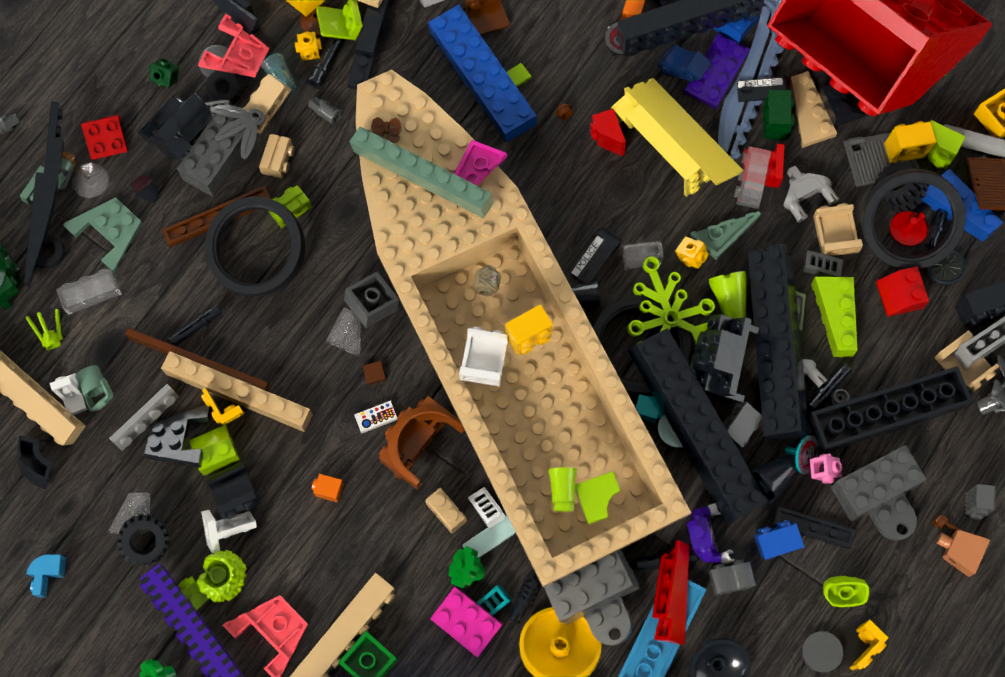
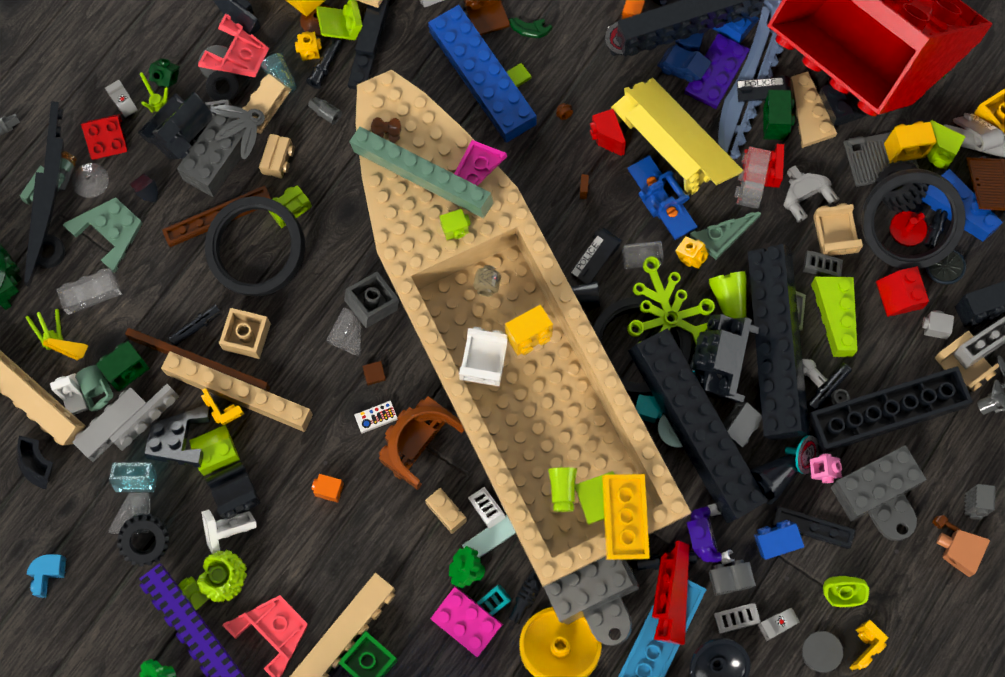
(68, 348): none -> yellow slope
(95, 438): none -> light grey brick
(121, 98): none -> light grey leg
(122, 366): none -> dark green brick
(133, 477): none -> clear light blue brick
(156, 101): none -> lime plant
(244, 333): none -> tan brick
(455, 224): none -> lime brick
(532, 30): none -> dark green piece
(584, 186): none -> reddish brown tile
(625, 517): none -> yellow plate
(656, 199): none -> blue piece
(692, 43): none -> dark blue brick
(754, 613): none -> light grey slope
(778, 624): none -> light grey leg
(938, 324): none -> light grey brick
(985, 134): none -> light grey door

